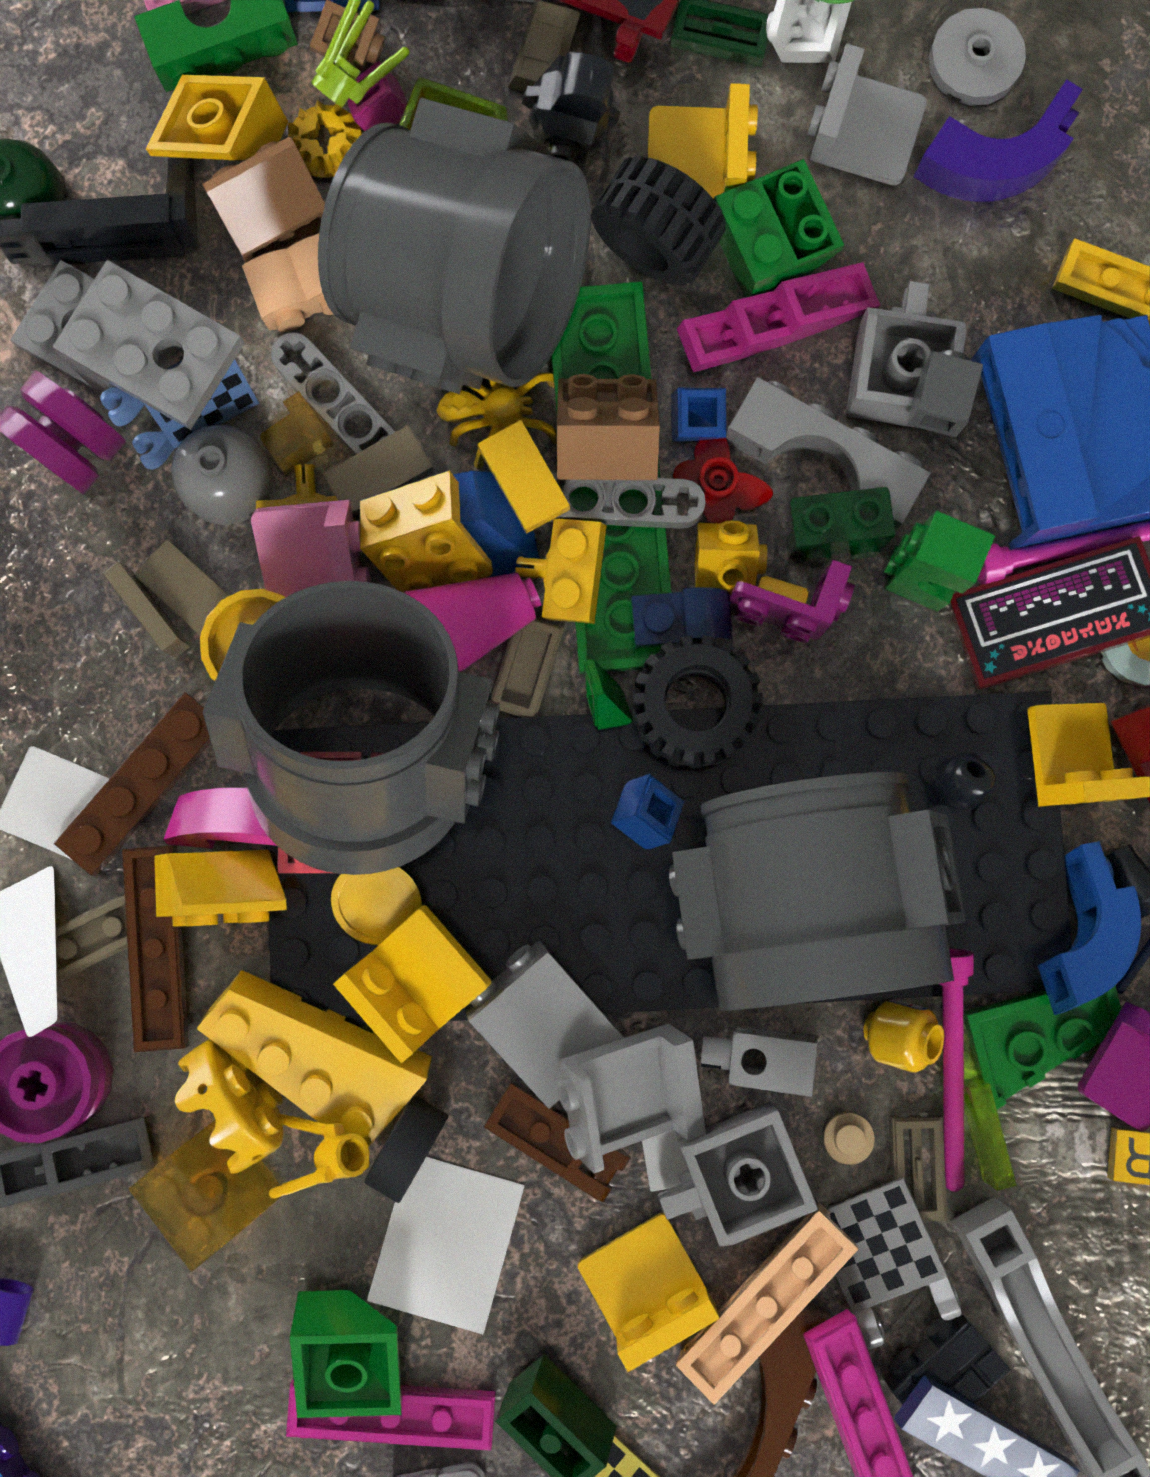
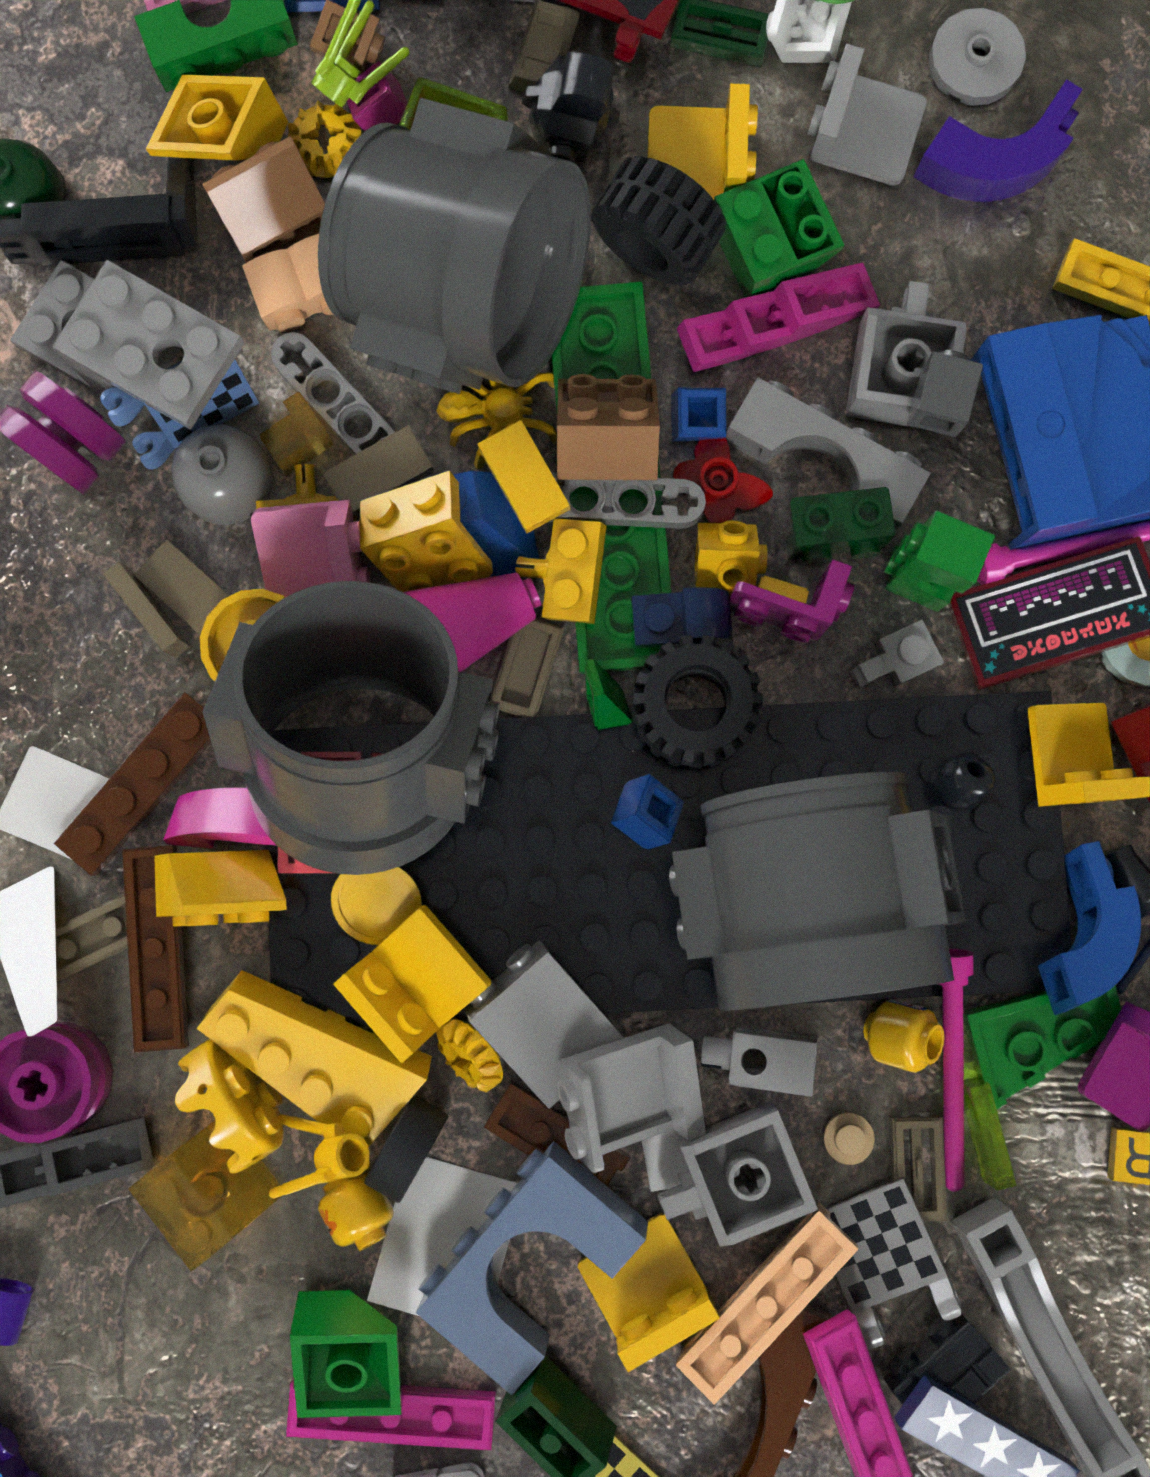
(354, 1212): none -> yellow head
(469, 1055): none -> yellow gear
(553, 1198): none -> sand blue arch
(902, 654): none -> light grey plate

